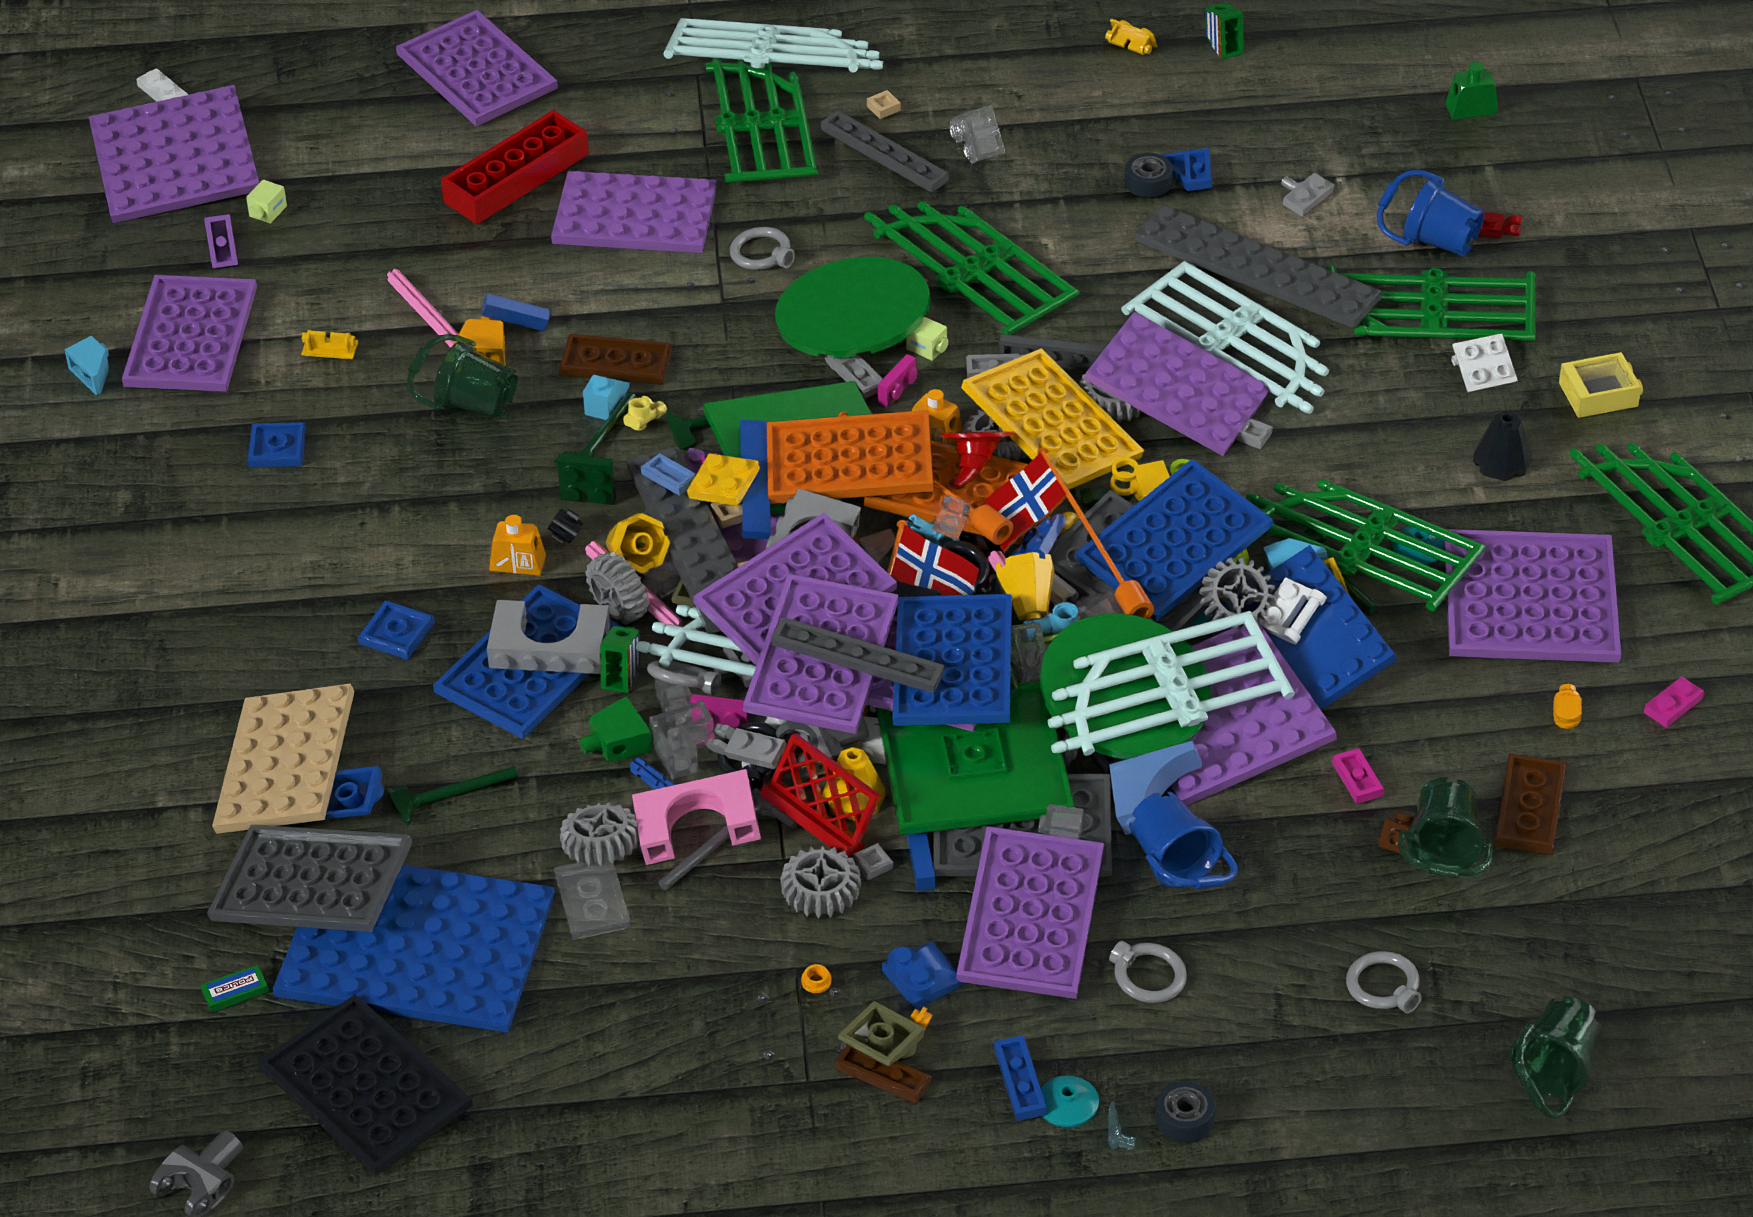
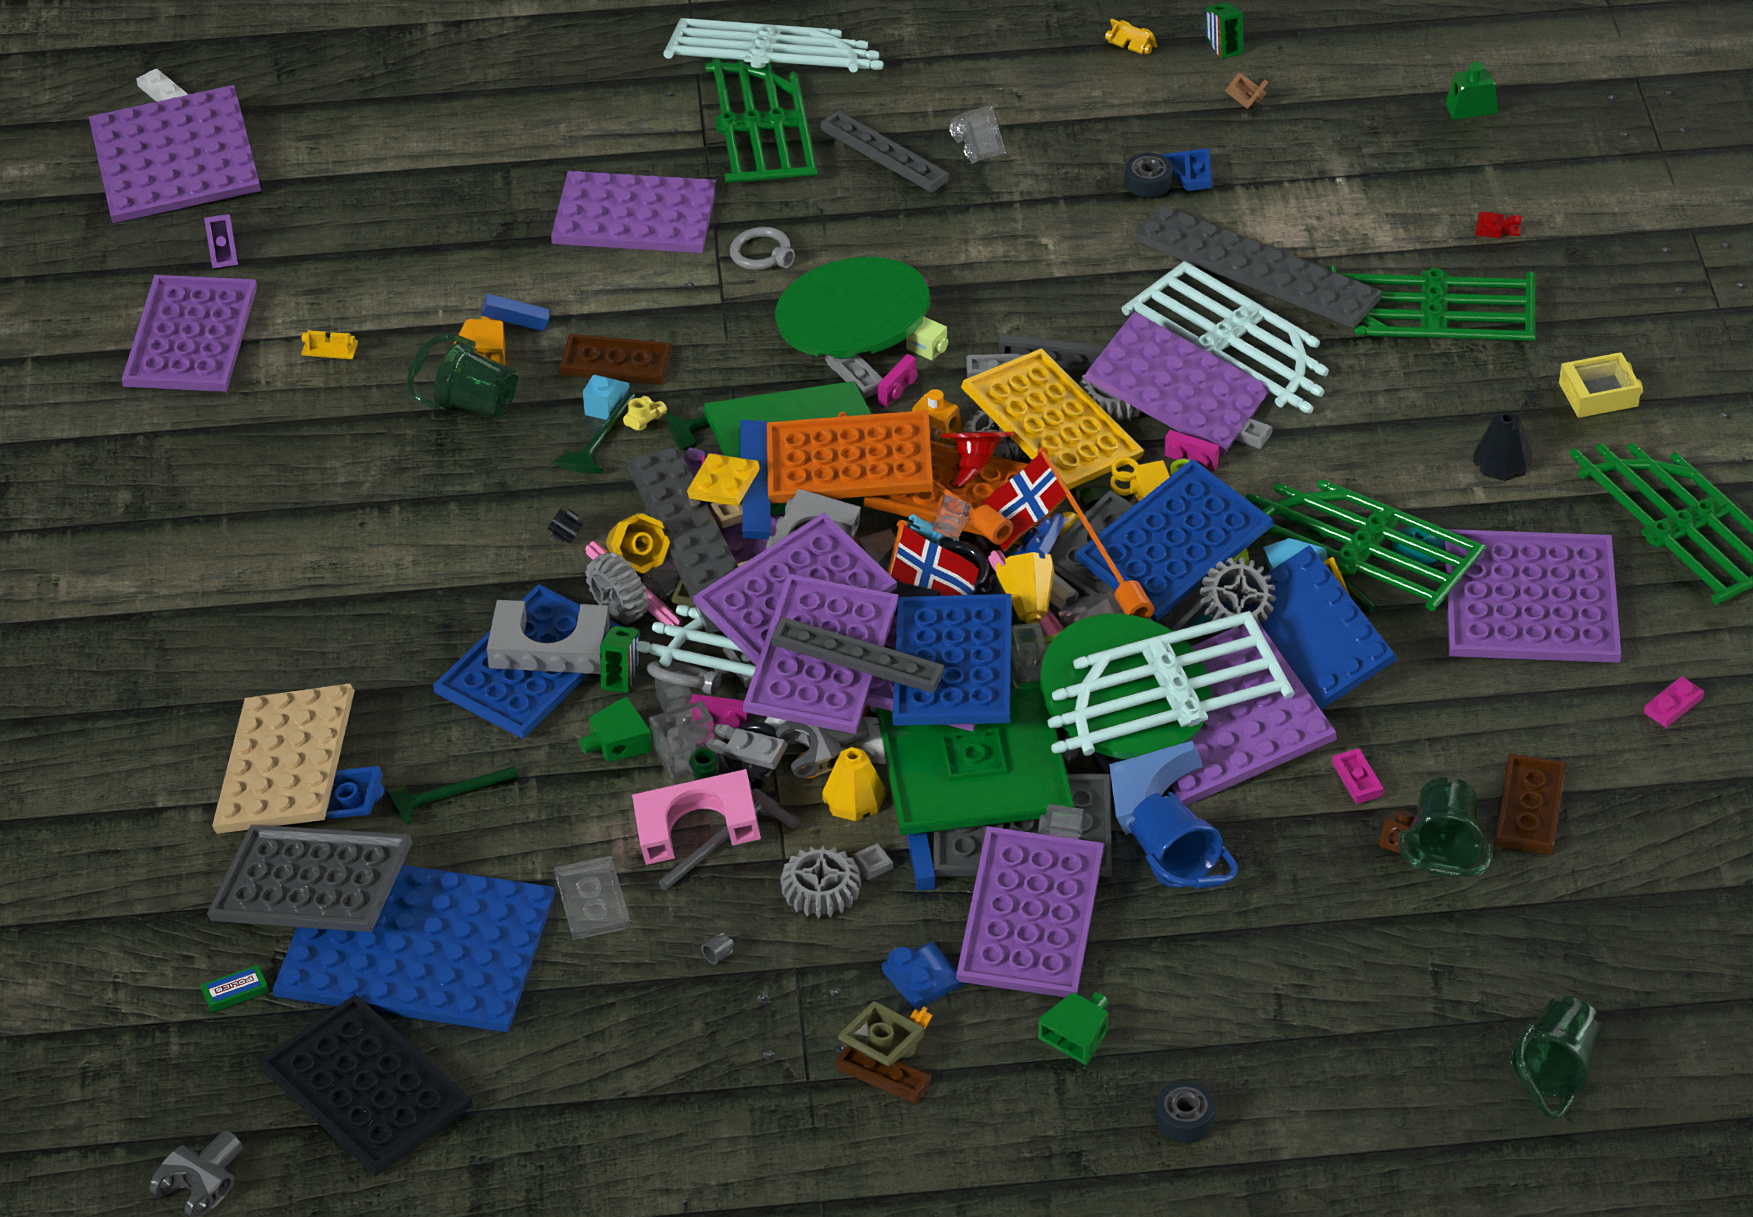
(89, 363): medium azure slope -> none
(266, 201): yellowish green brick -> none
(276, 444): blue tile -> none
(396, 630): blue tile -> none
(420, 304): bright pink axle -> none
(476, 67): medium lavender plate -> none
(514, 167): red brick -> none
(517, 548): light orange torso -> none
(586, 479): dark green plate -> none
(599, 834): light grey gear -> none
(649, 774): blue axle -> none
(668, 474): medium blue tile -> none
(703, 763): none -> dark green cone
(717, 948): none -> dark grey hose
(815, 818): red fence -> none
(816, 979): light orange plate -> none
(883, 104): tan plate -> none
(975, 266): green piece -> none
(1020, 1078): blue plate -> none
(1062, 616): medium azure pin -> none
(1072, 1109): teal dish -> none
(1075, 1025): none -> green torso
(1115, 1137): clear light blue bar -> none
(1124, 956): light grey piece -> none
(1188, 447): none -> dark pink plate
(1245, 90): none -> medium nougat bracket
(1288, 602): white plate -> none
(1306, 194): light grey plate -> none
(1404, 997): light grey piece -> none
(1435, 216): blue piece -> none
(1484, 363): white hinge -> none
(1567, 707): light orange arm -> none

